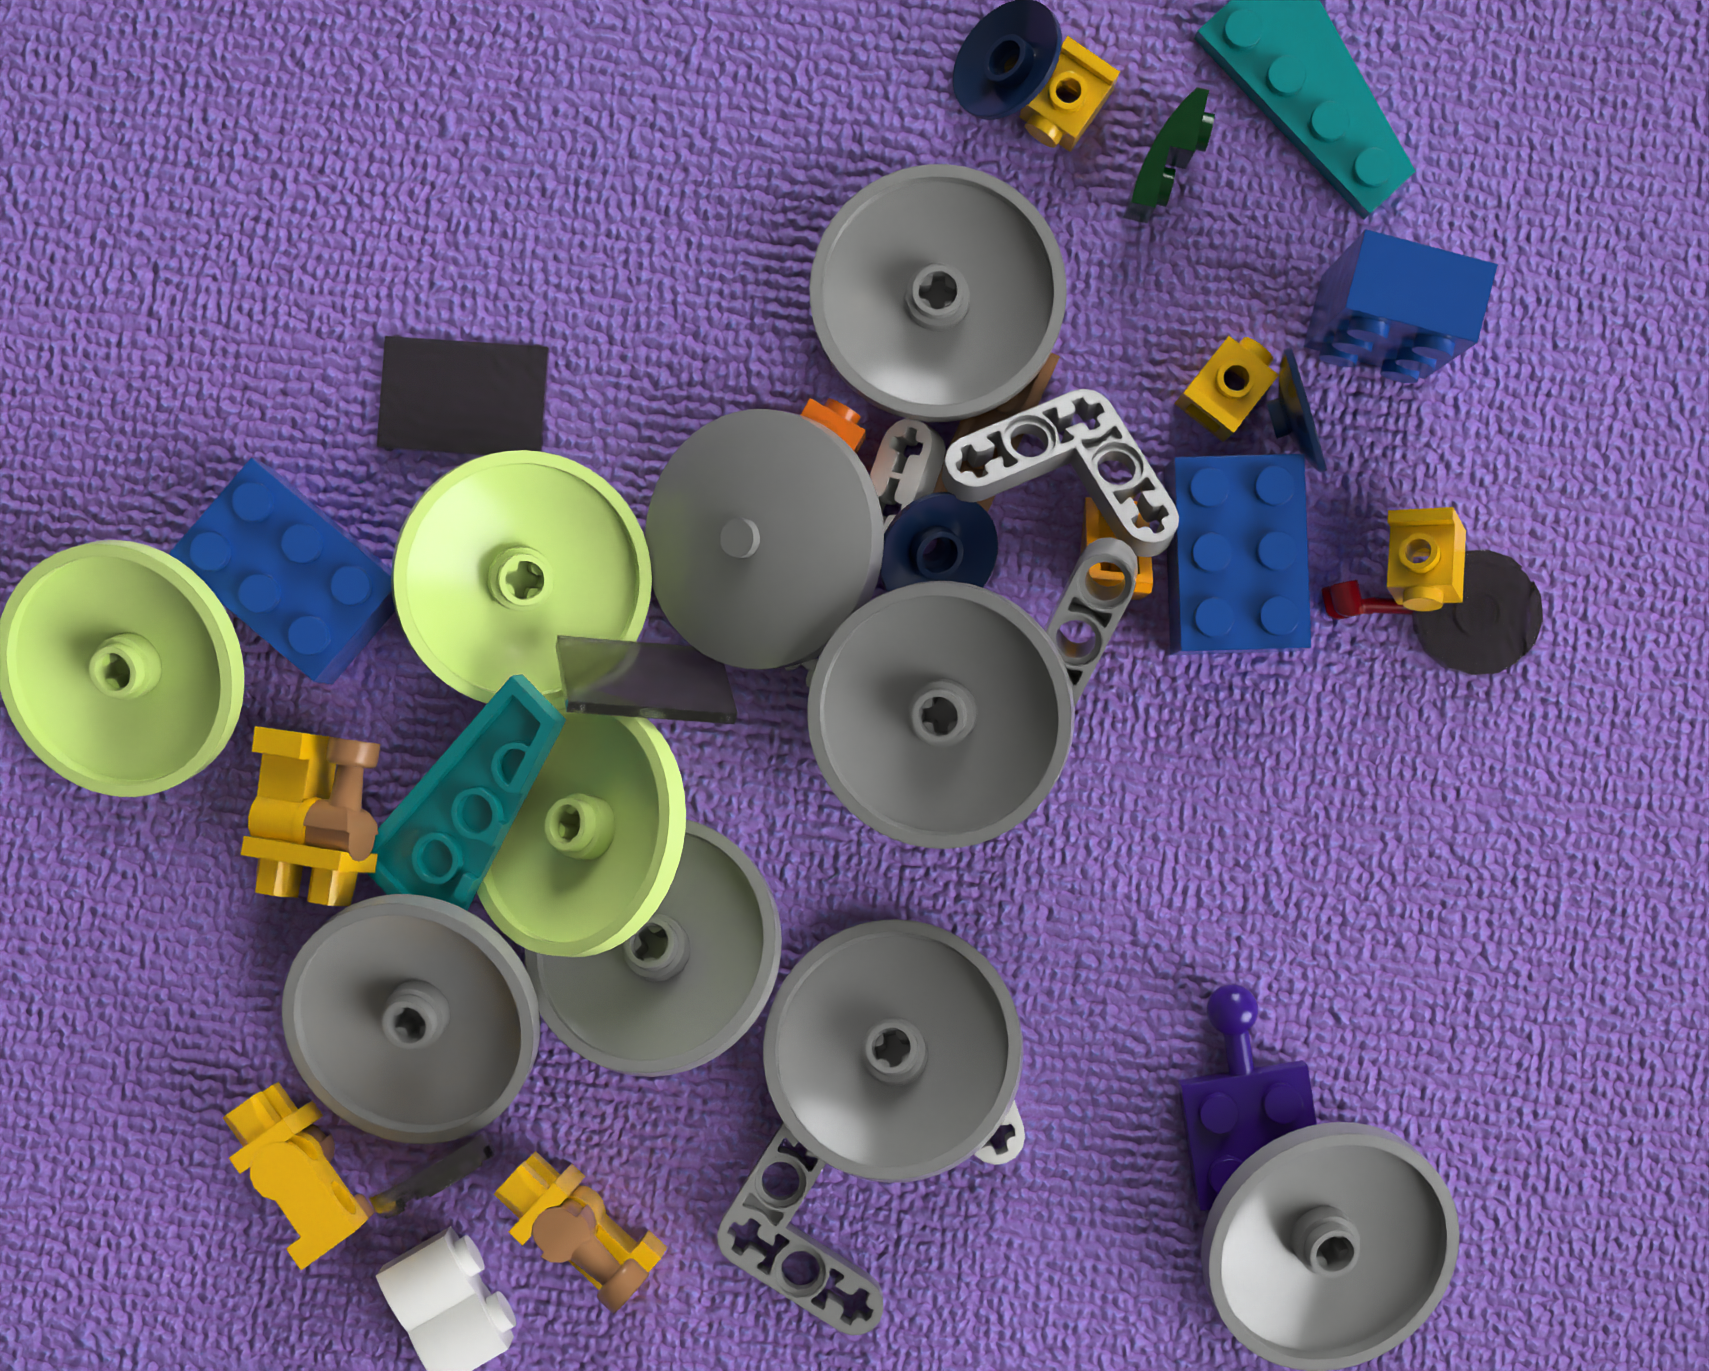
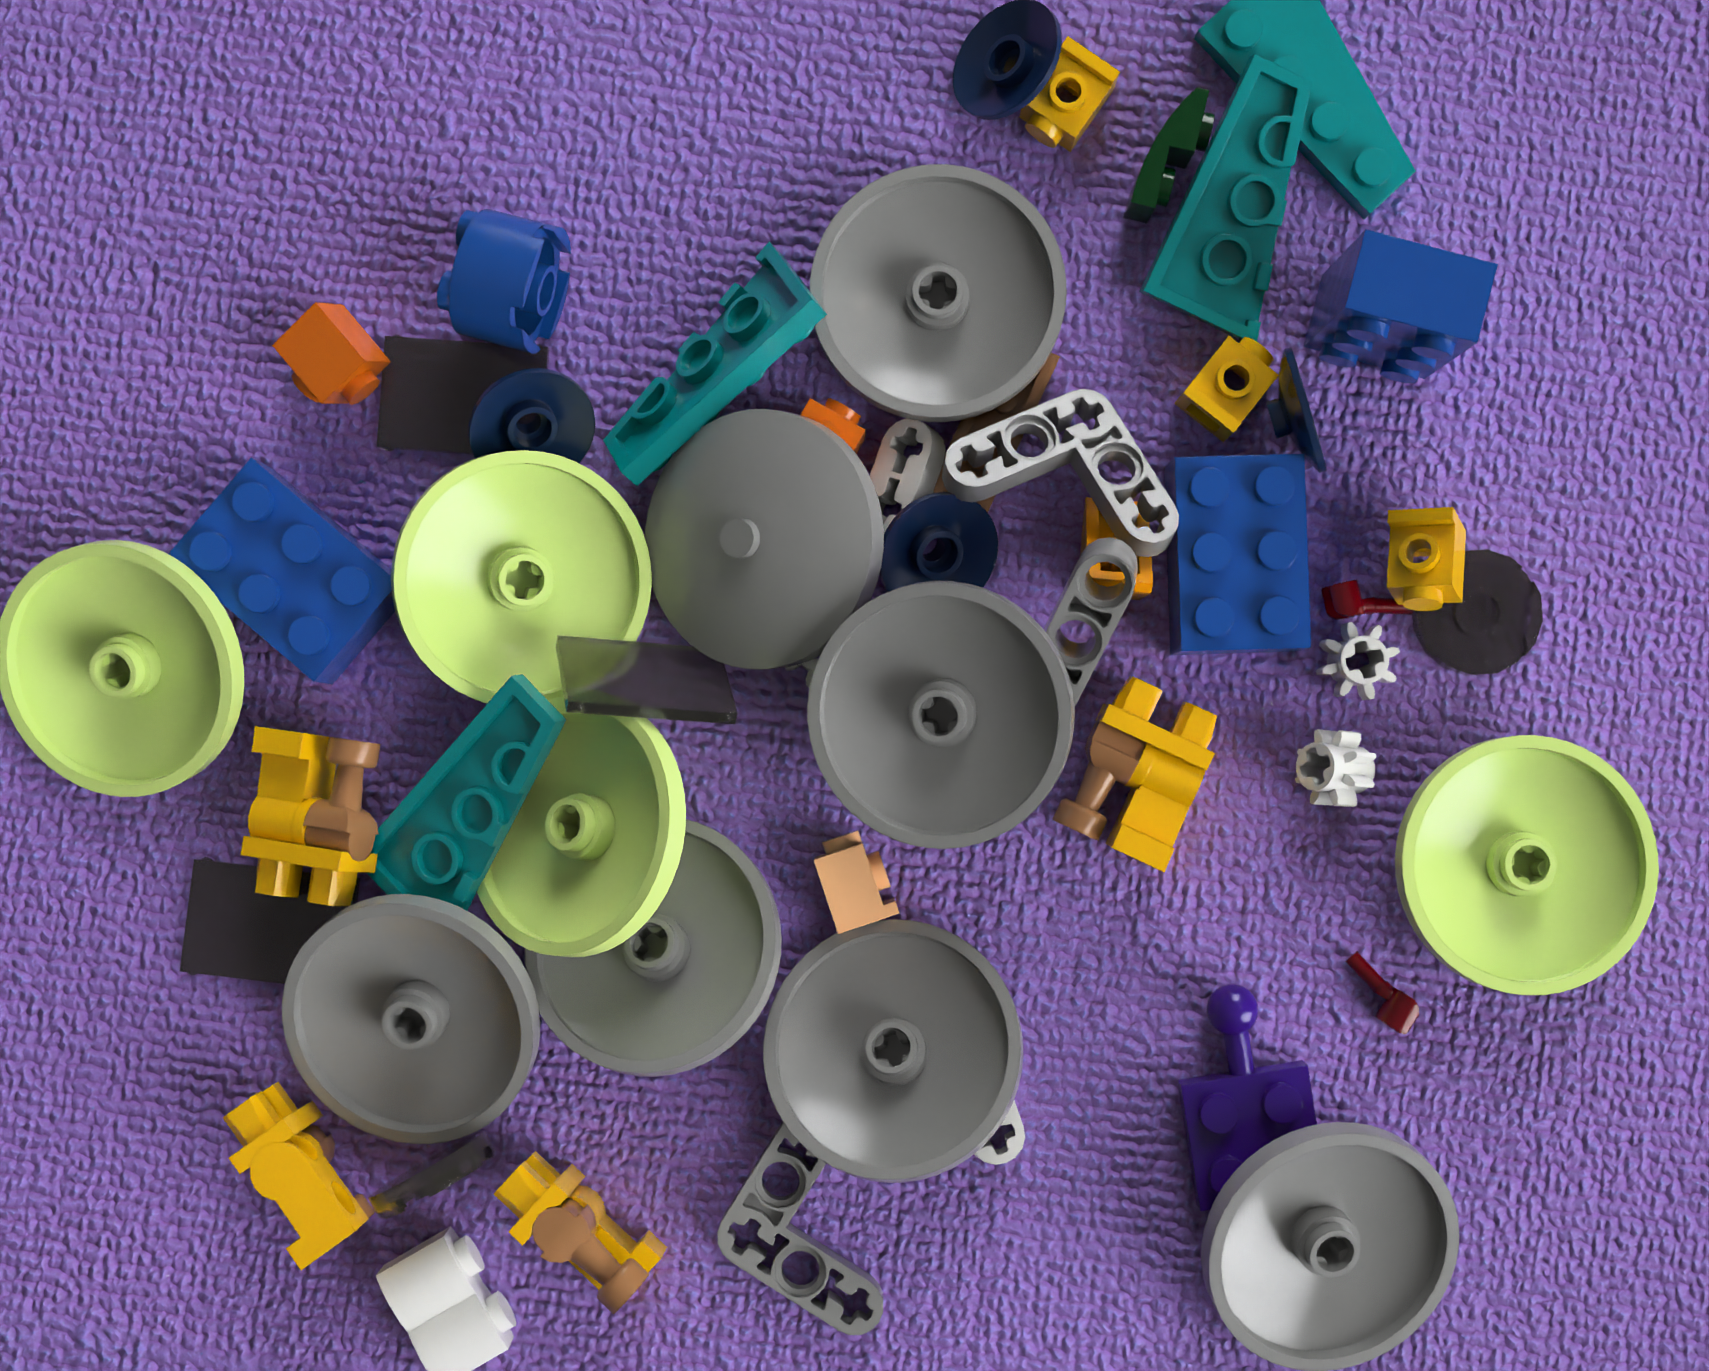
(246, 932): none -> clear smoke piece
(331, 355): none -> orange brick
(505, 279): none -> blue brick
(562, 419): none -> dark blue dish
(716, 367): none -> teal wing
(853, 883): none -> light nougat brick
(1155, 763): none -> yellow hips
(1229, 219): none -> teal wing
(1335, 768): none -> white gear
(1368, 674): none -> white gear
(1398, 1009): none -> dark red hand
(1526, 865): none -> yellowish green dish

